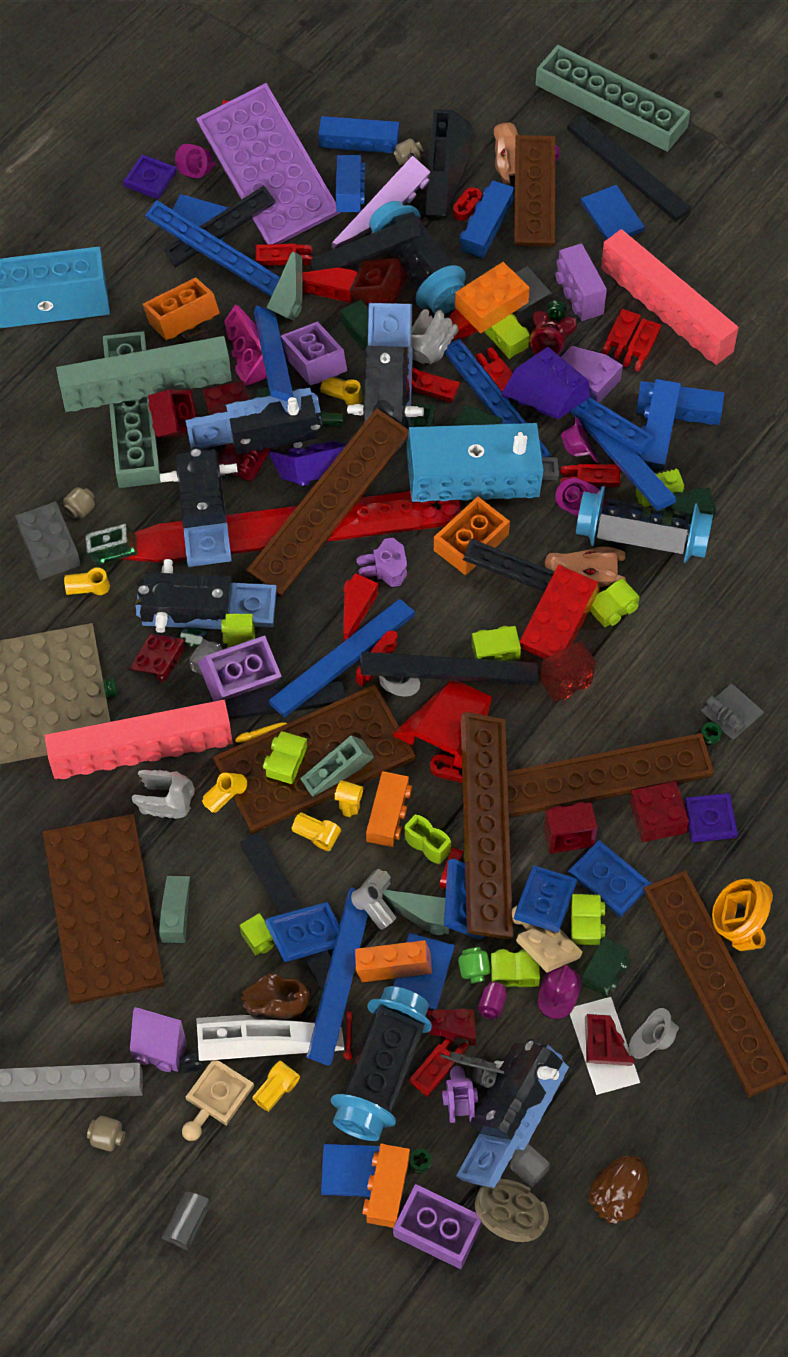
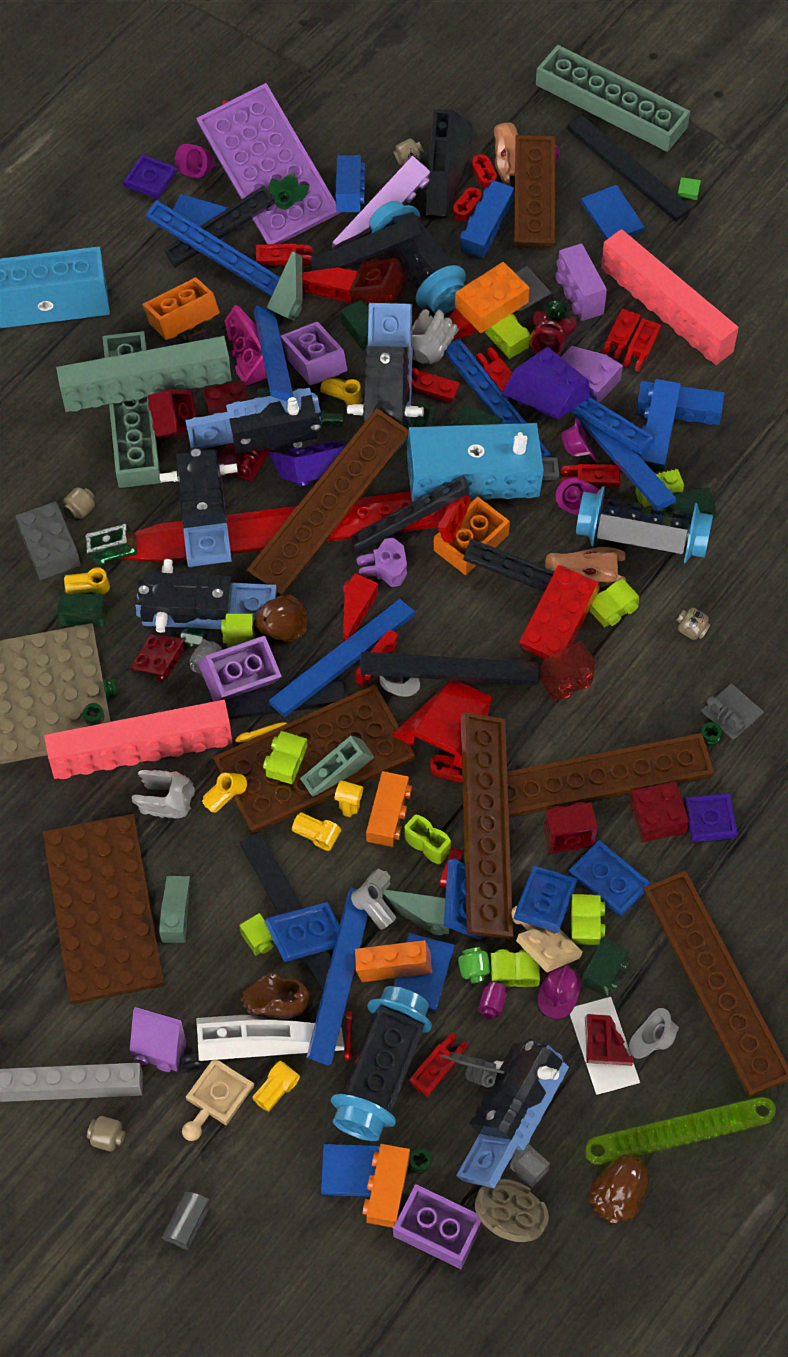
(81, 609): none -> clear green brick
(97, 709): none -> dark green bush
(284, 617): none -> reddish brown piece
(288, 189): none -> dark green plate
(358, 134): blue brick -> none
(410, 514): none -> black tile
(453, 518): none -> red hinge
(453, 1024): dark red wing -> none
(459, 1095): medium lavender hinge -> none
(481, 172): none -> red beam
(497, 644): lime brick -> none
(680, 1130): none -> clear neon green gear
(689, 188): none -> bright green tile
(693, 623): none -> dark tan head
(743, 931): light orange piece -> none

